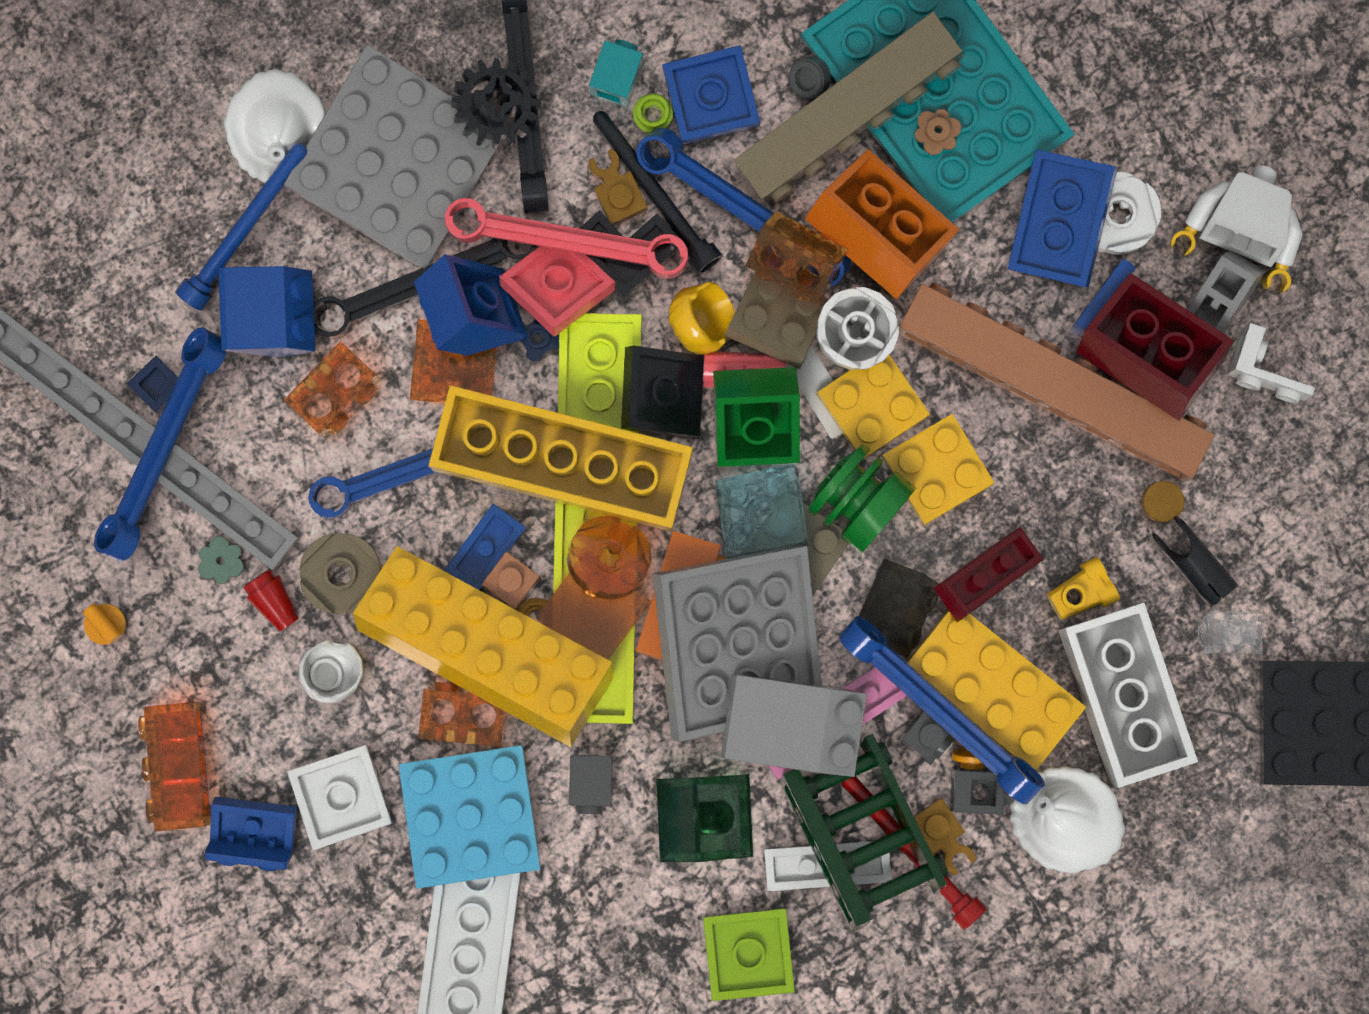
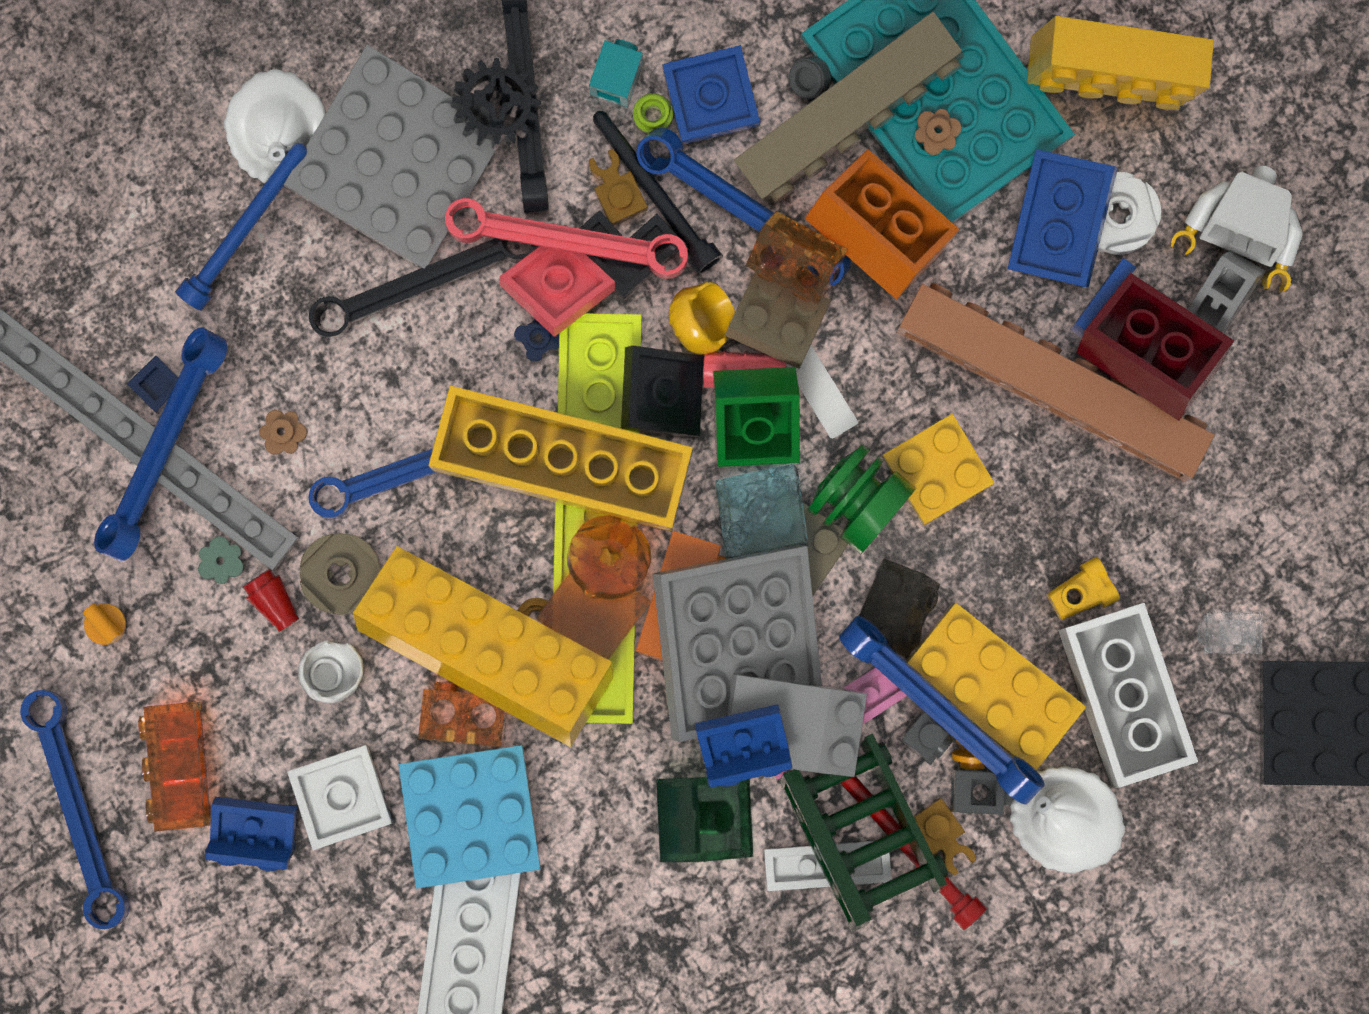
(75, 809): none -> blue piece
(266, 310): blue slope -> none
(294, 432): none -> medium nougat plant
(325, 383): clear orange brick -> none
(438, 369): clear orange plate -> none
(468, 306): blue slope -> none
(485, 547): blue plate -> none
(511, 581): nougat brick -> none
(590, 783): dark grey brick -> none
(744, 746): none -> blue bracket
(748, 954): lime plate -> none
(857, 328): white cylinder -> none
(873, 405): yellow plate -> none
(988, 574): dark red tile -> none
(1119, 62): none -> yellow brick
(1162, 501): pearl gold tile -> none
(1199, 567): black piece -> none
(1251, 351): white bracket -> none

